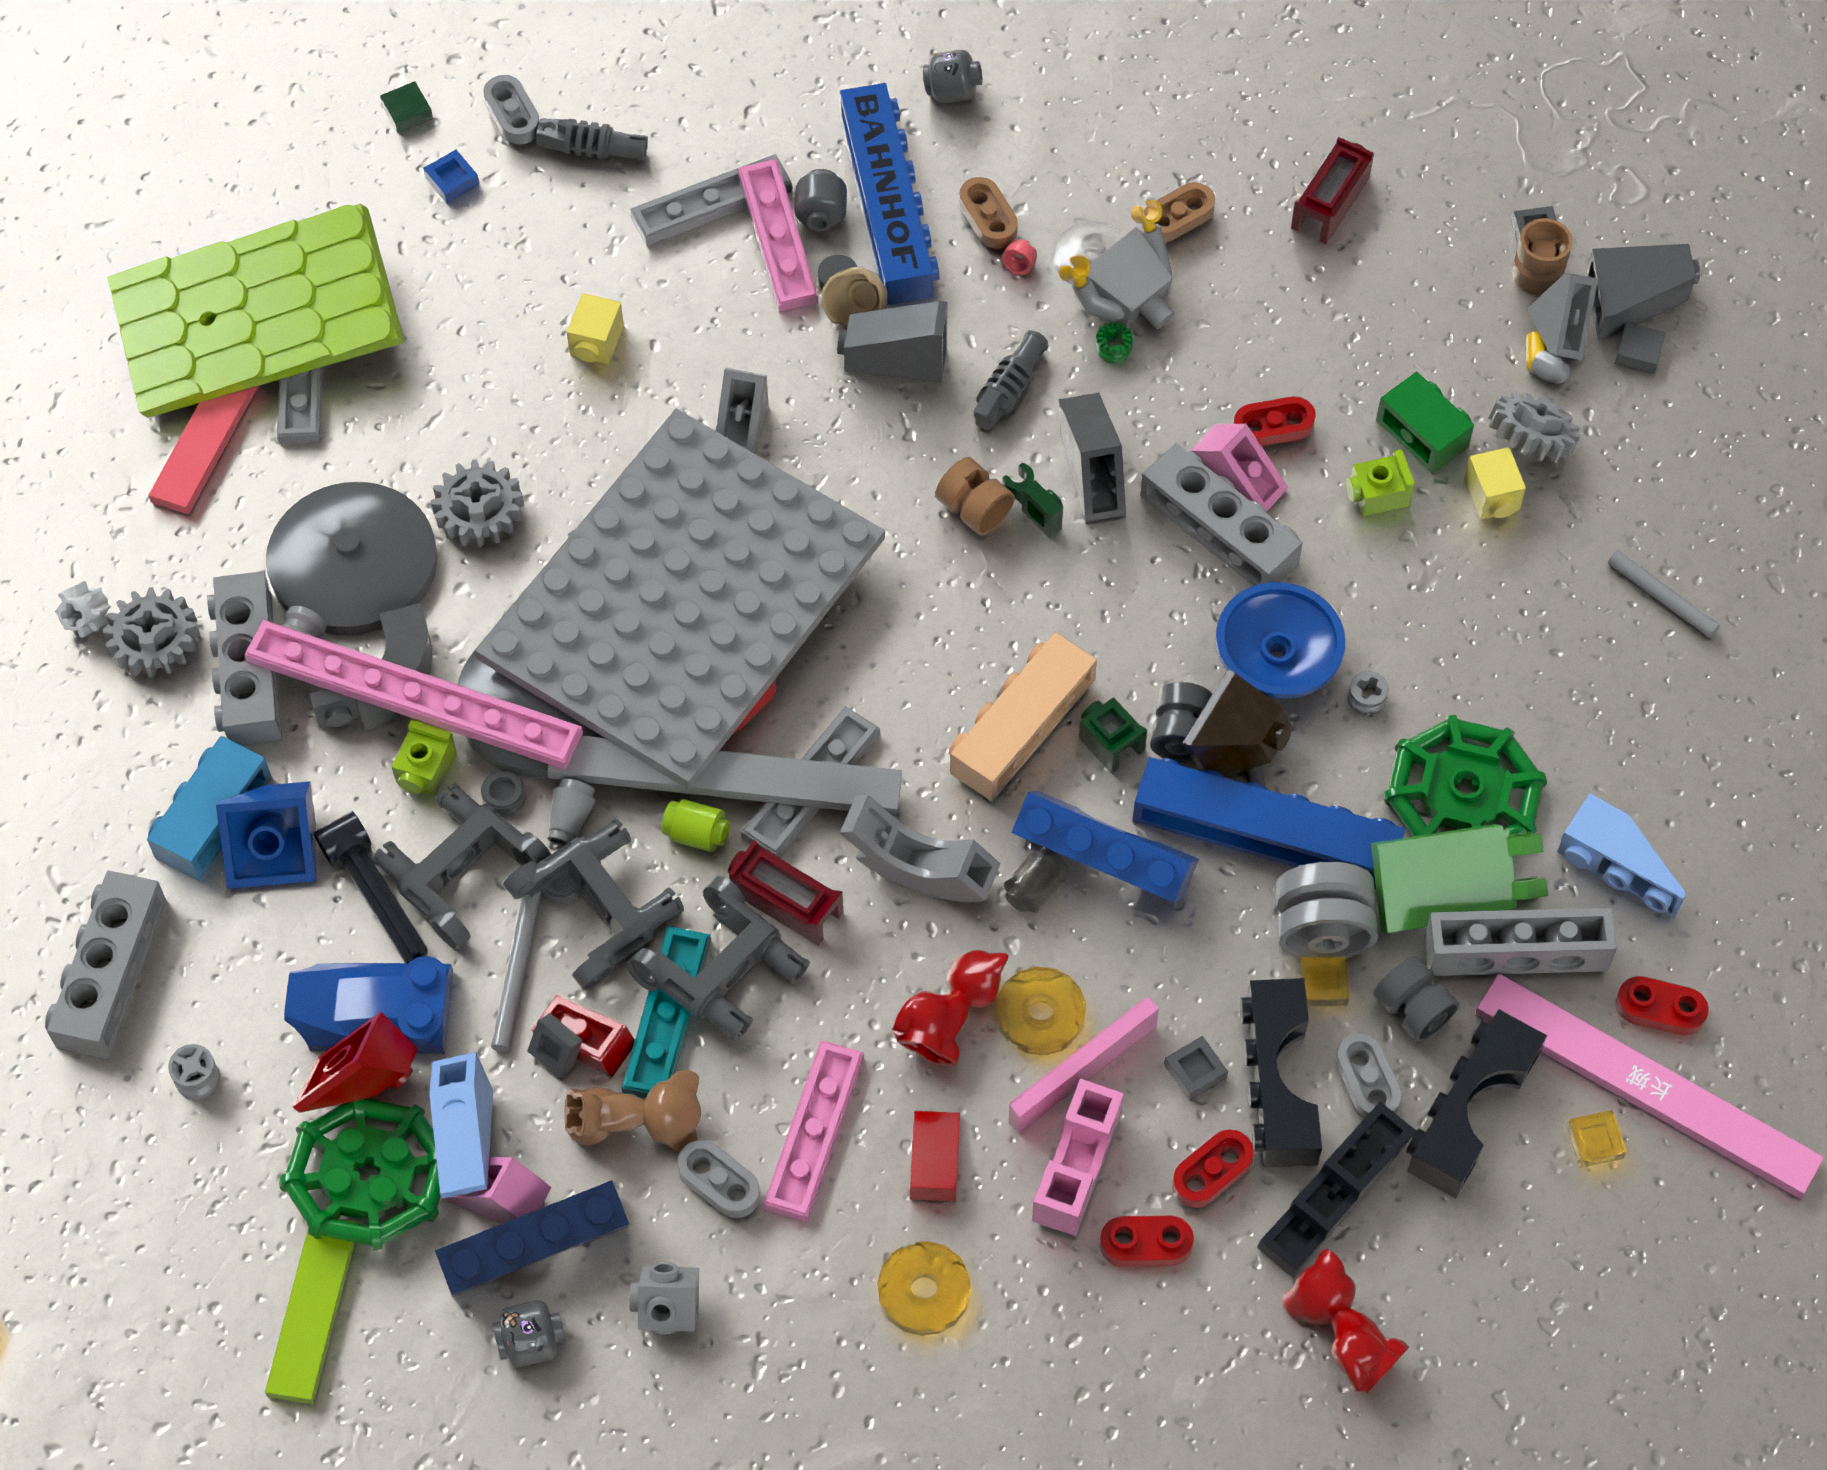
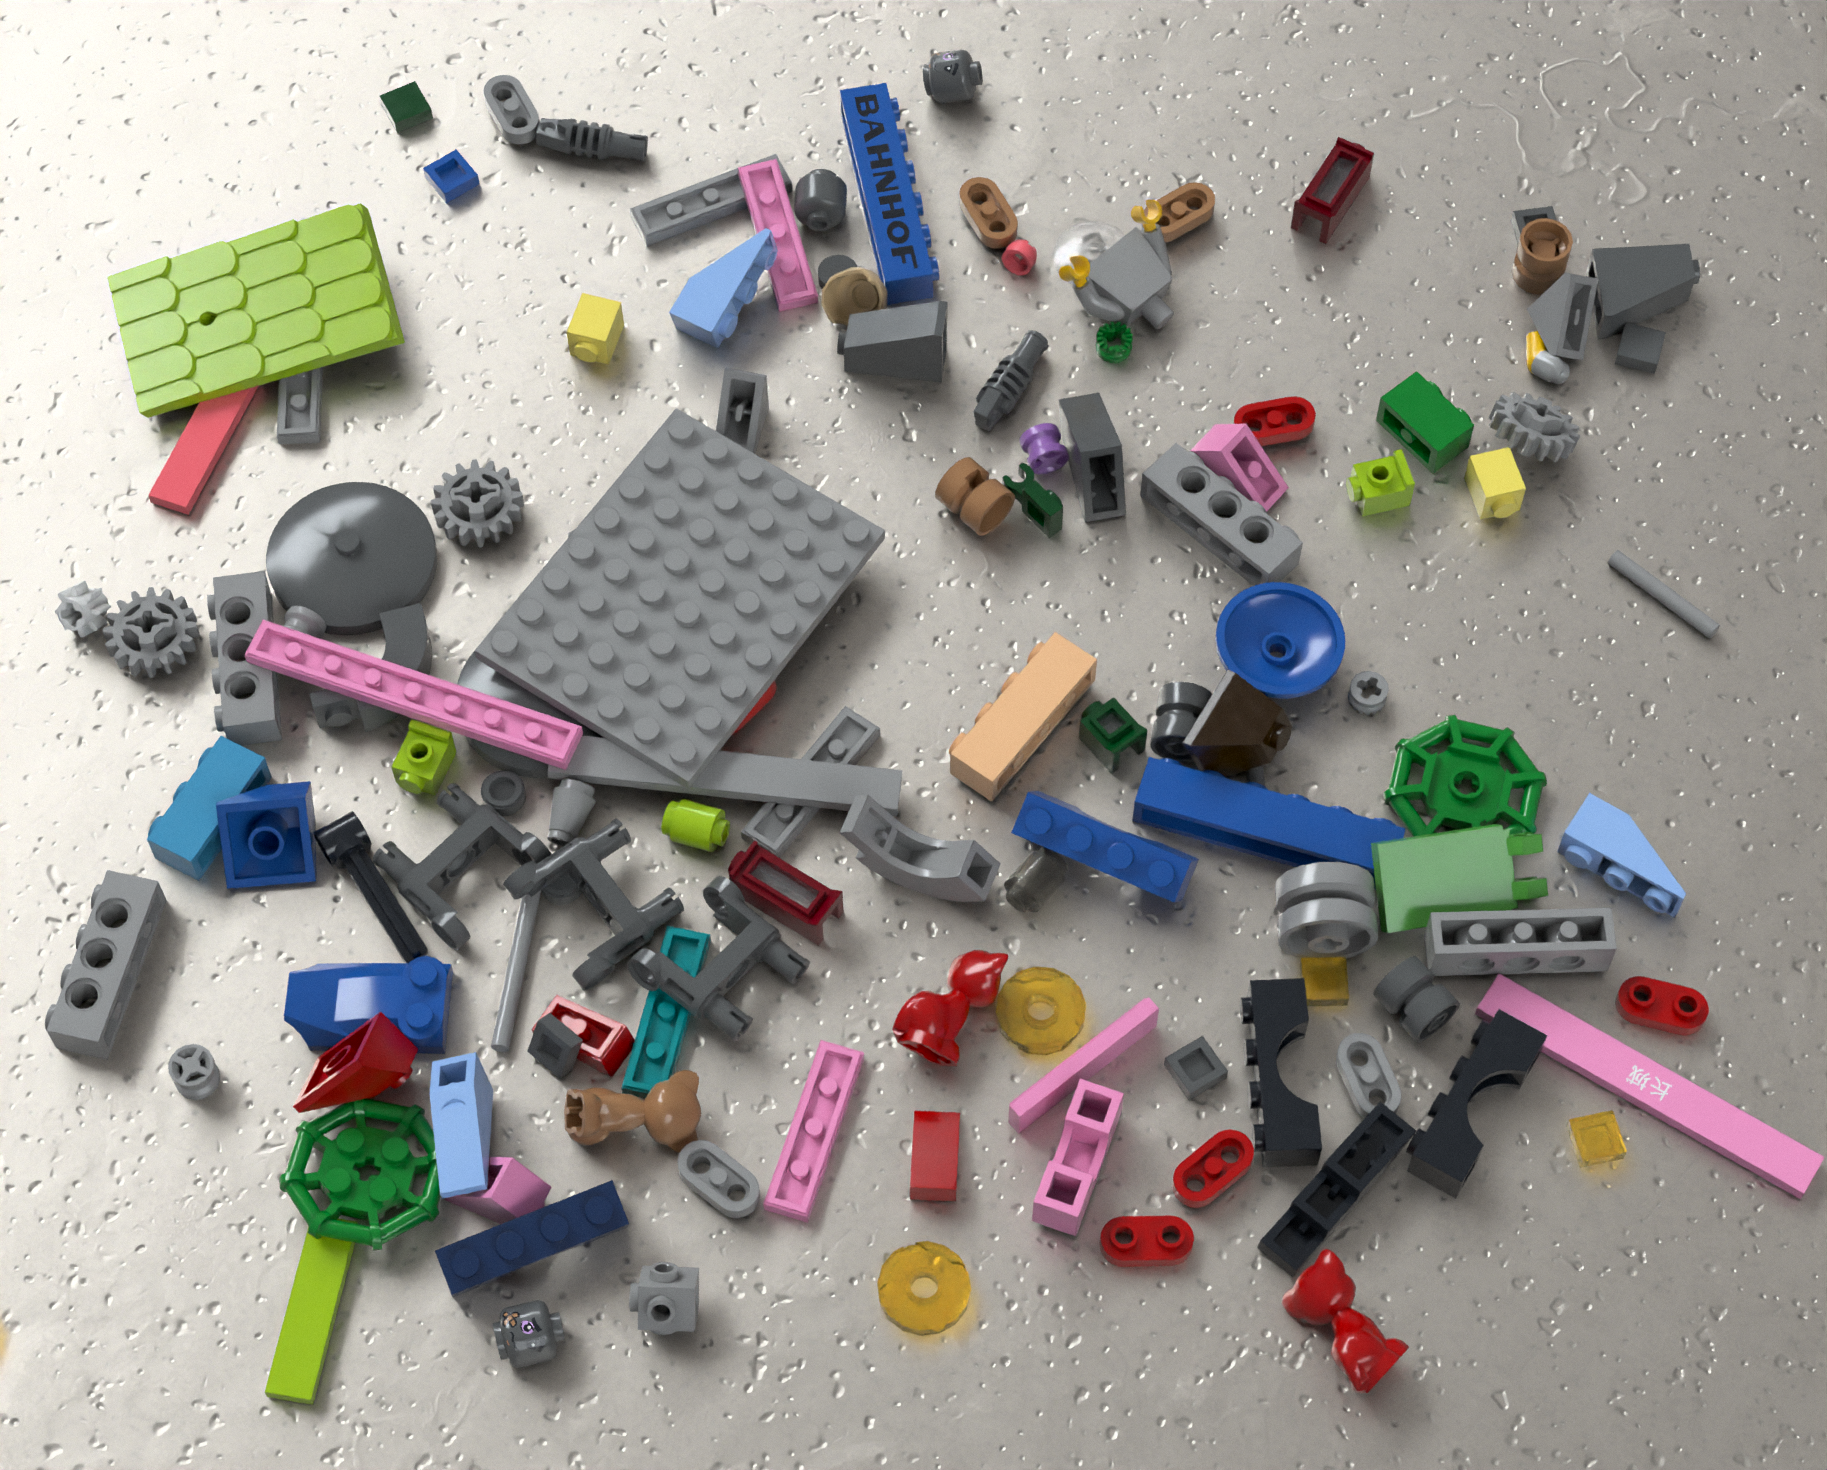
(718, 292): none -> light blue slope
(1044, 448): none -> medium lavender wheel

